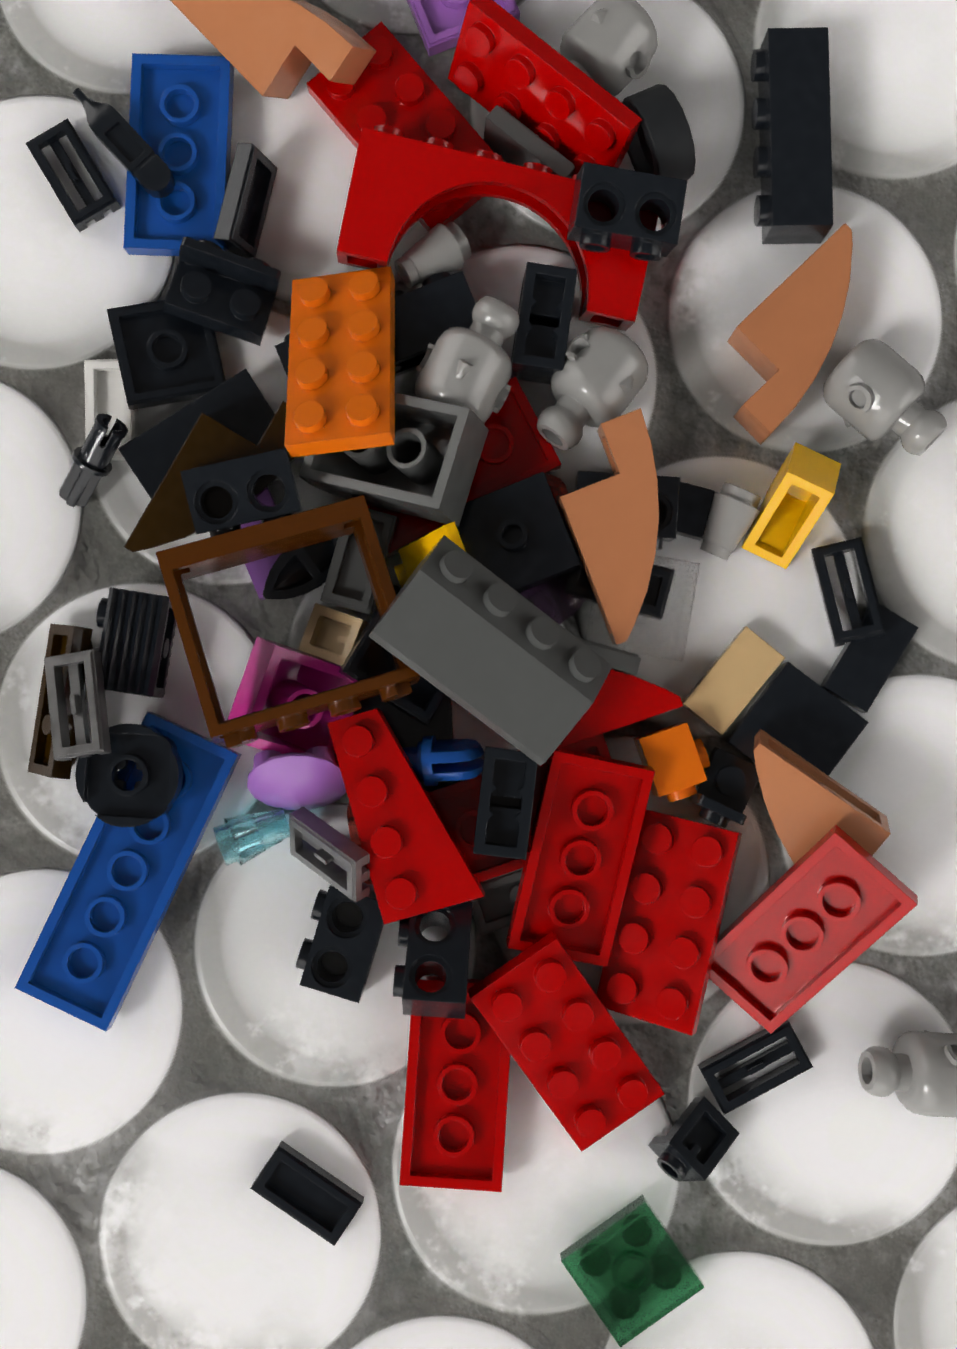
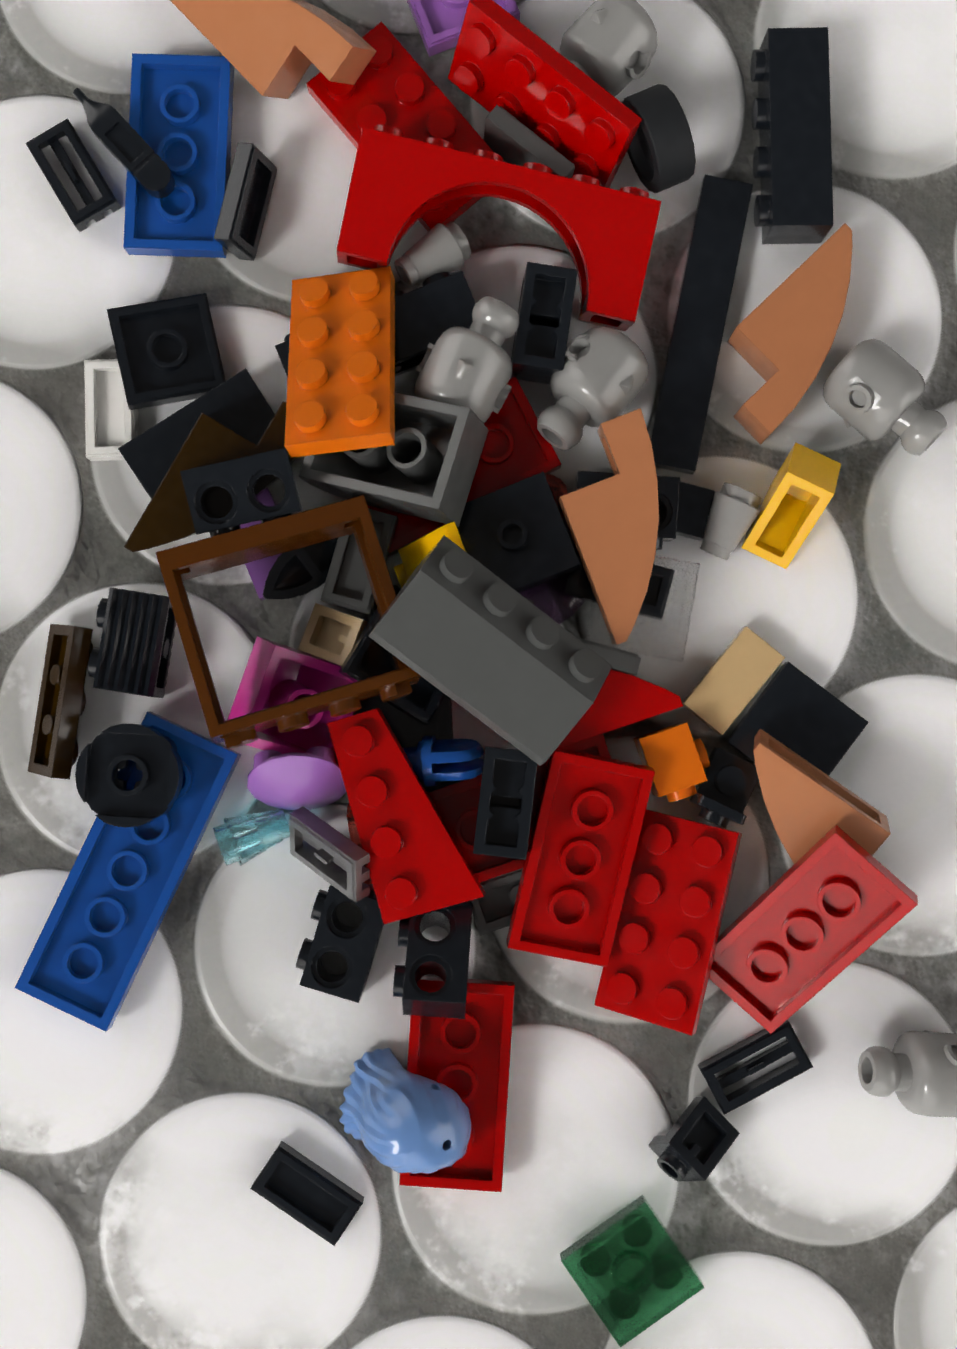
(92, 461): black axle -> none
(96, 705): flat silver tile -> none
(222, 290): black bracket -> none
(404, 1116): none -> medium blue piece
(565, 1041): red plate -> none
(626, 195): black brick -> none
(699, 323): none -> black tile
(857, 632): black tile -> none
(866, 665): black tile -> none

